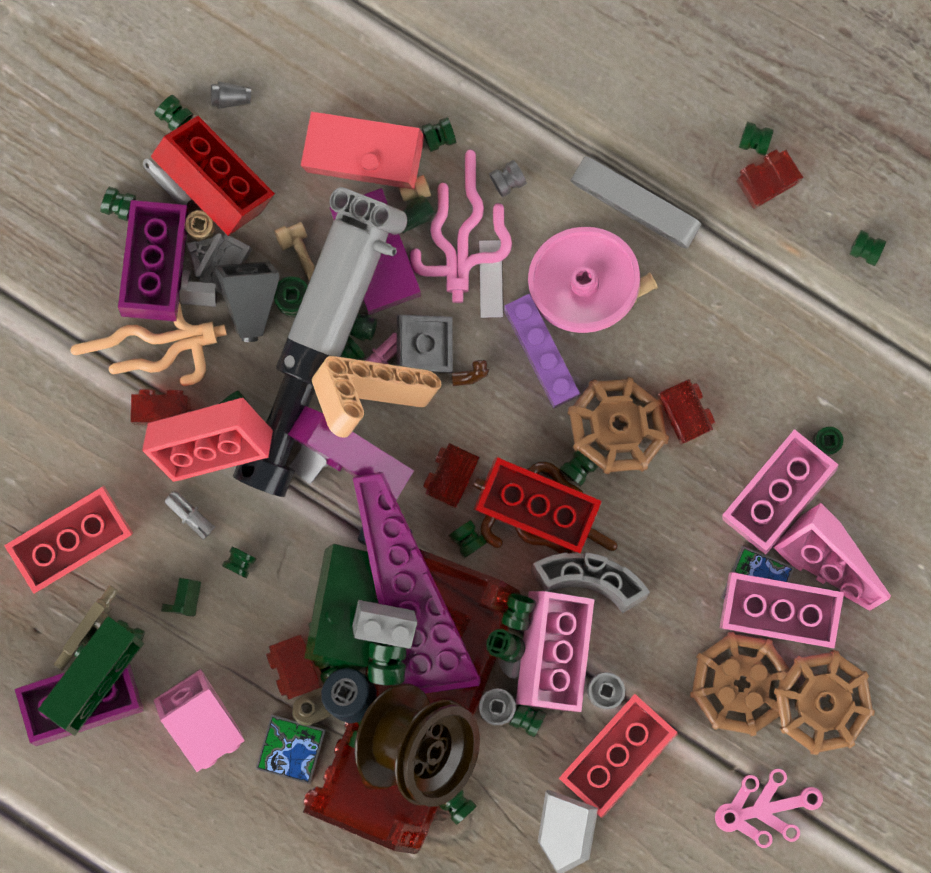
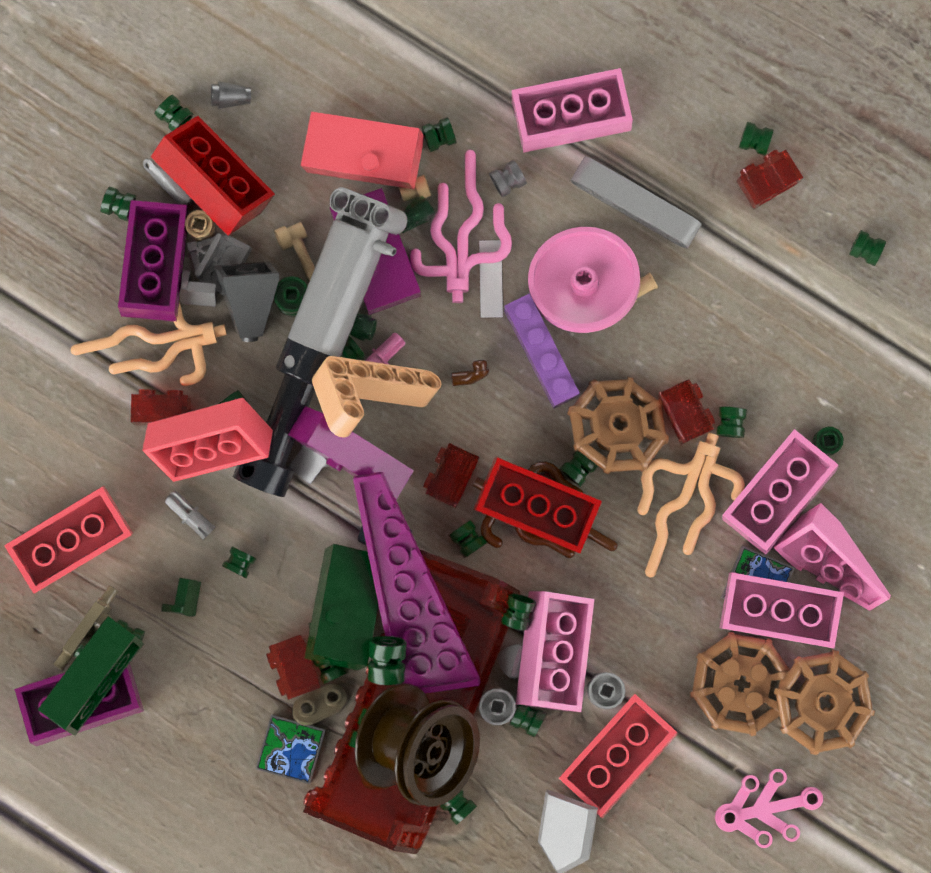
(198, 721): bright pink slope -> none
(357, 699): black wheel -> none
(384, 624): light grey piece -> none
(425, 343): flat silver tile -> none
(505, 646): dark green wheel -> none
(572, 110): none -> bright pink brick
(593, 573): light grey brick -> none
(699, 467): none -> light nougat plant
(731, 422): none -> dark green wheel

